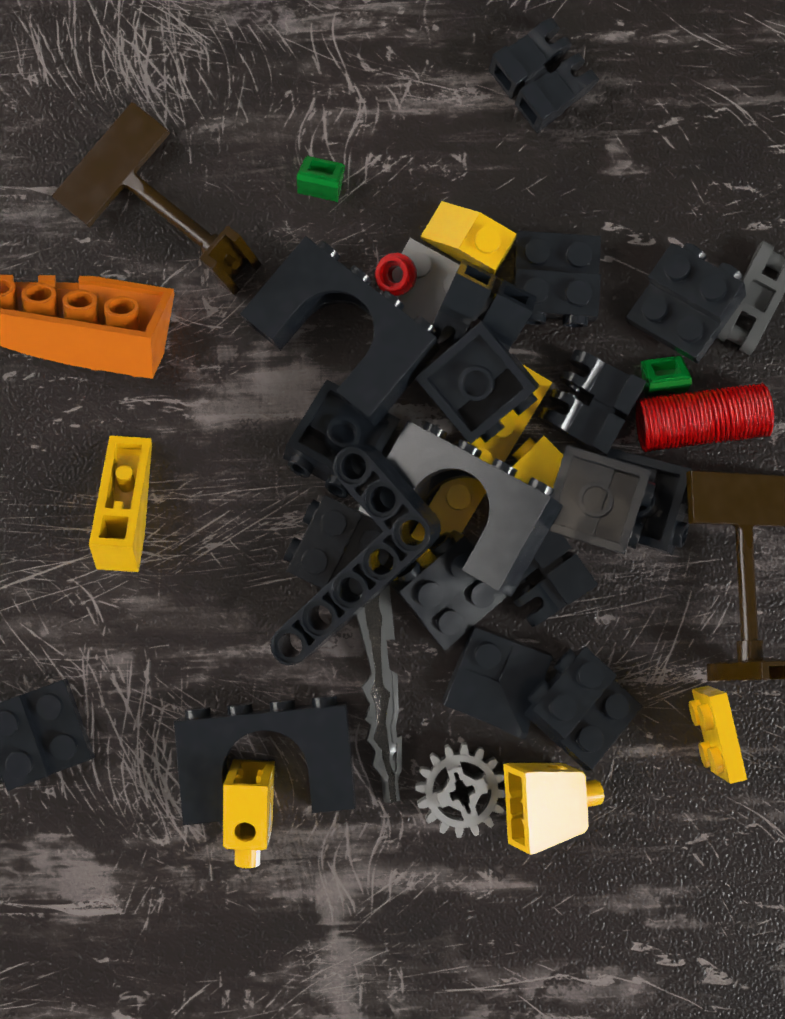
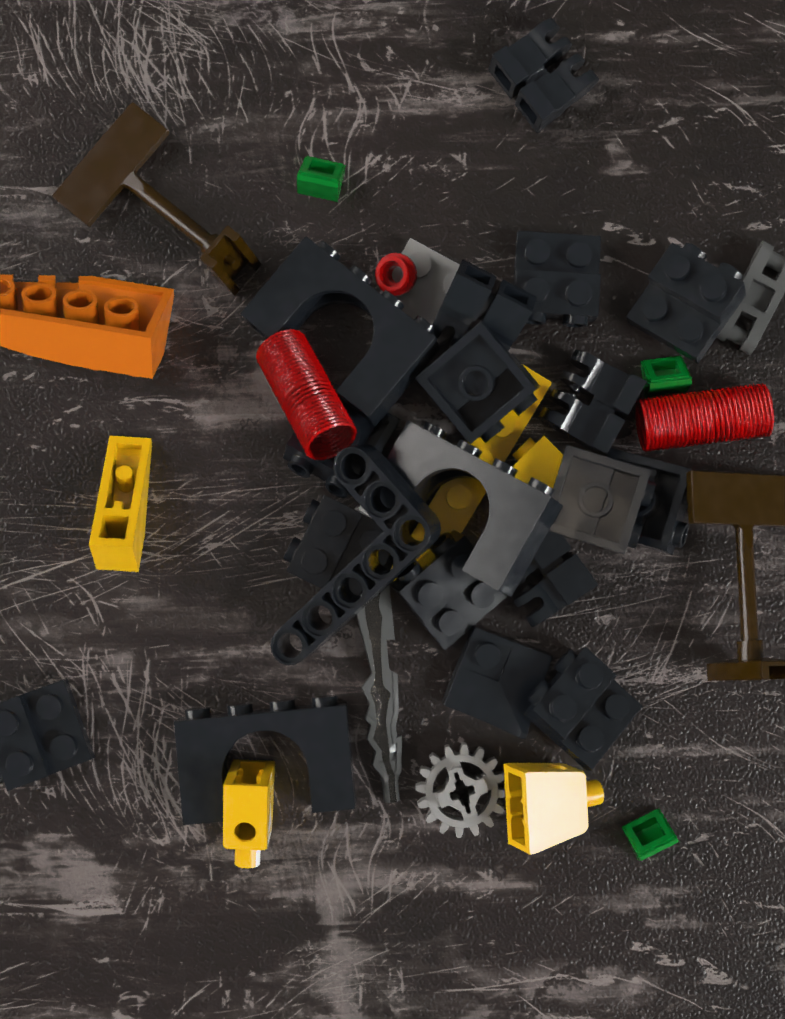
(306, 394): none -> red piece
(469, 236): yellow slope -> none
(649, 834): none -> green slope
(720, 744): yellow plate -> none

